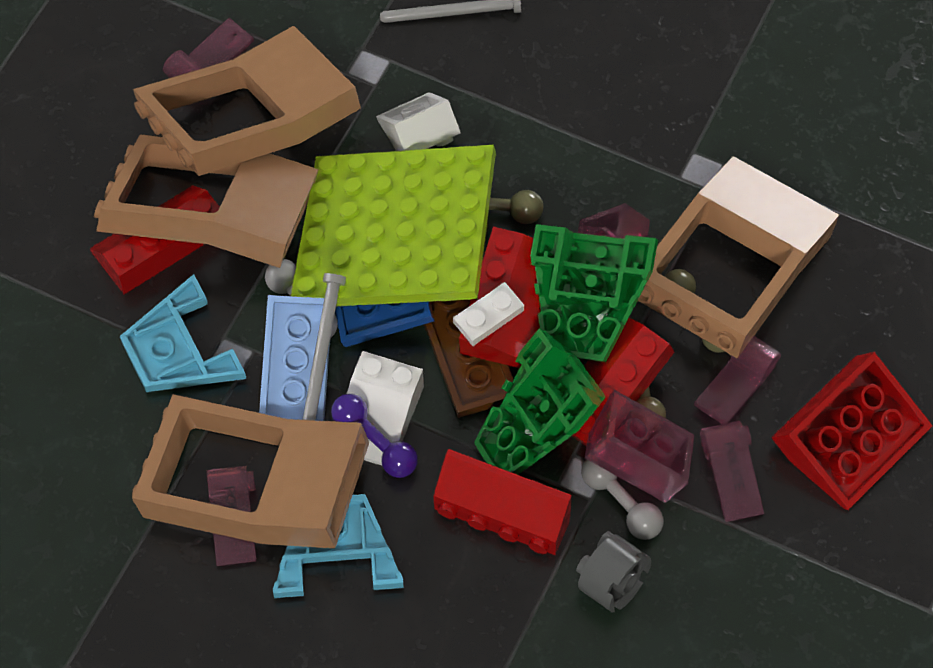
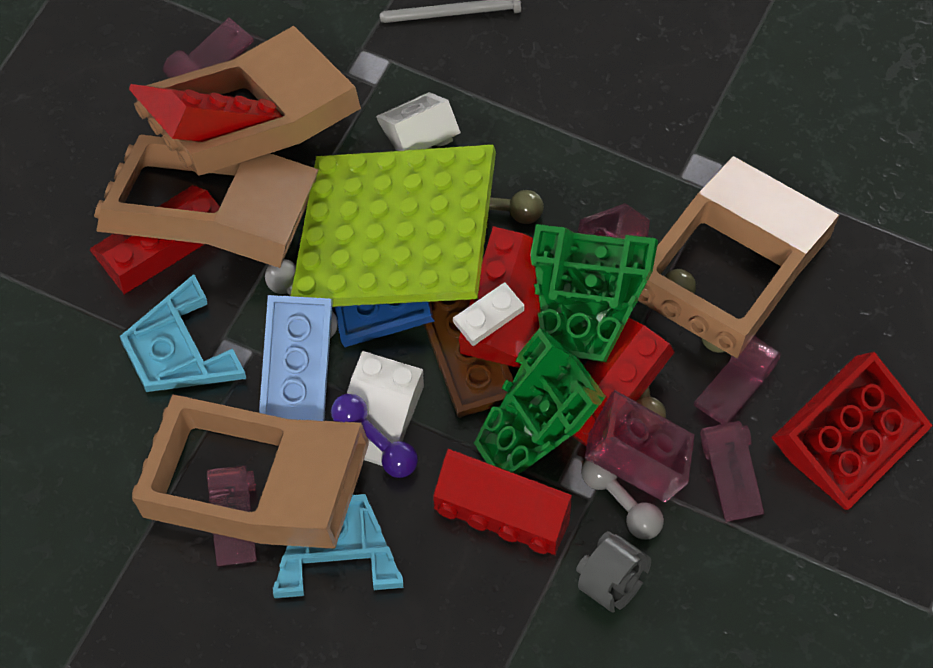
(202, 115): none -> red slope
(319, 361): light grey bar -> none

